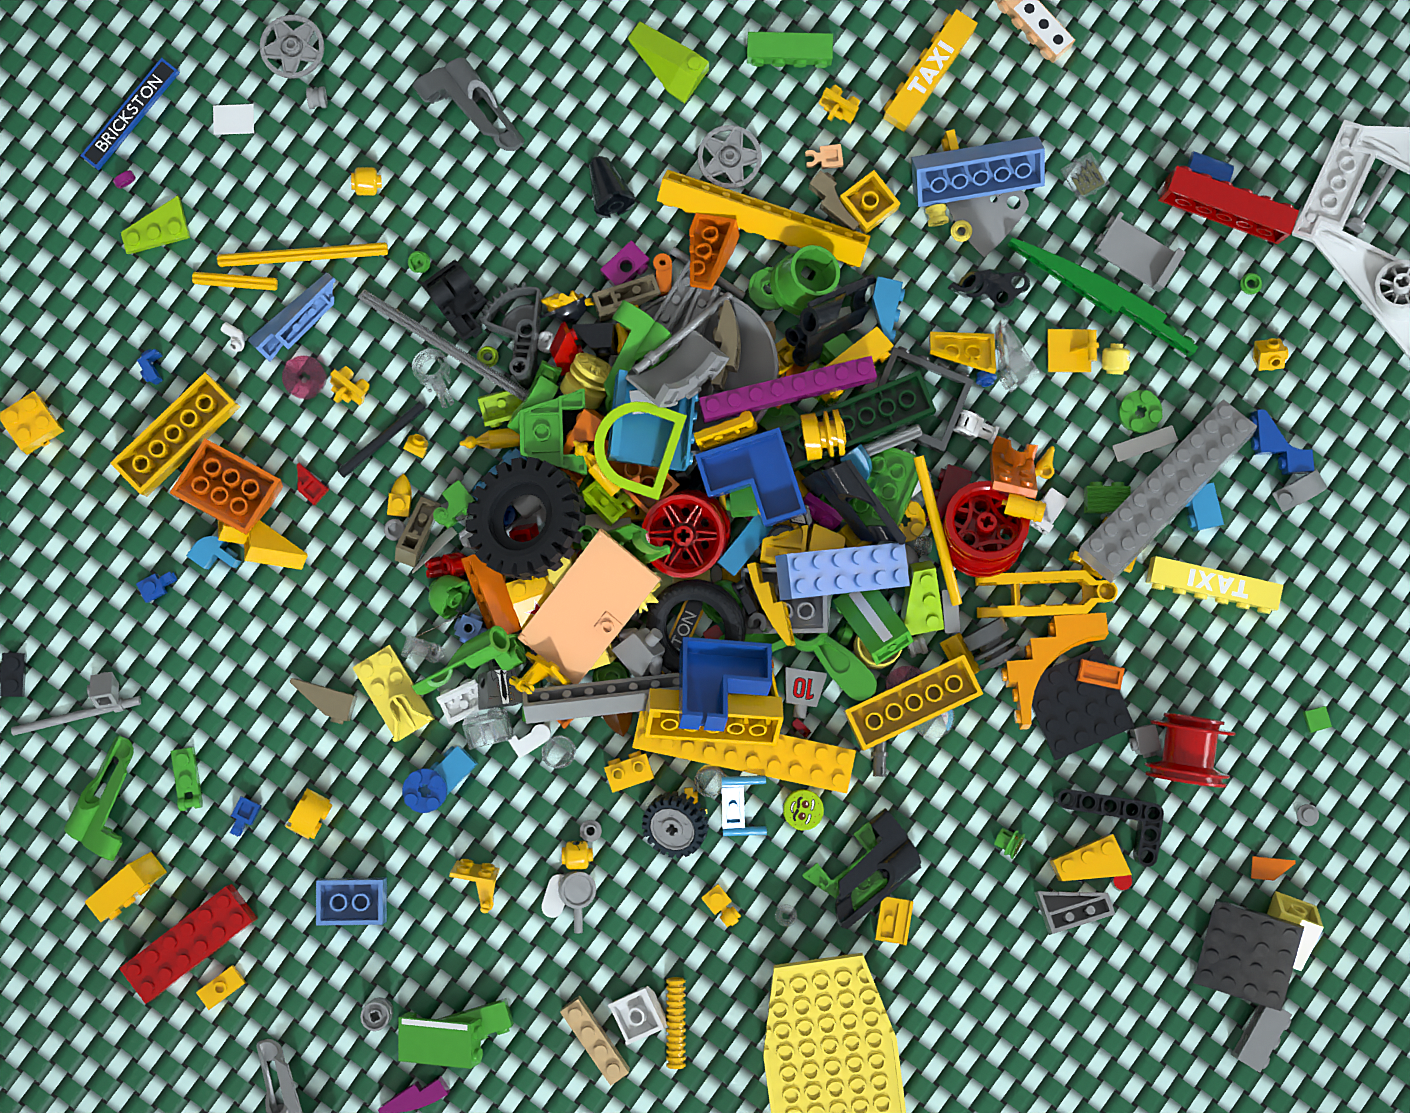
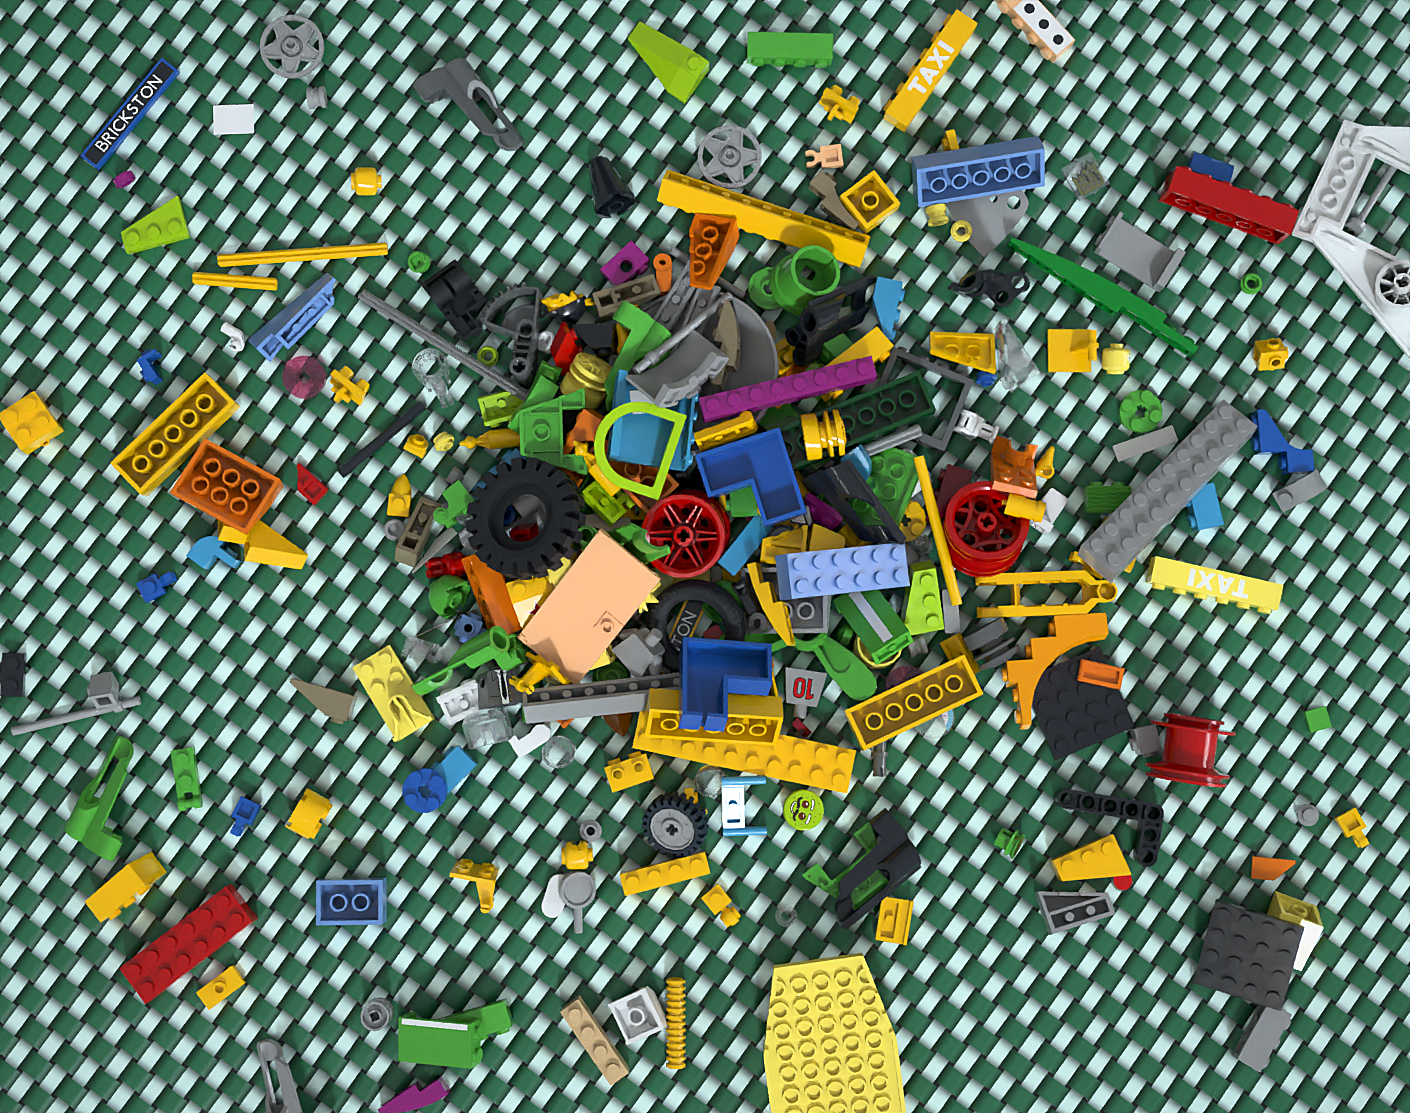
(443, 441): none -> light yellow plate
(664, 873): none -> yellow brick
(1352, 825): none -> yellow plate

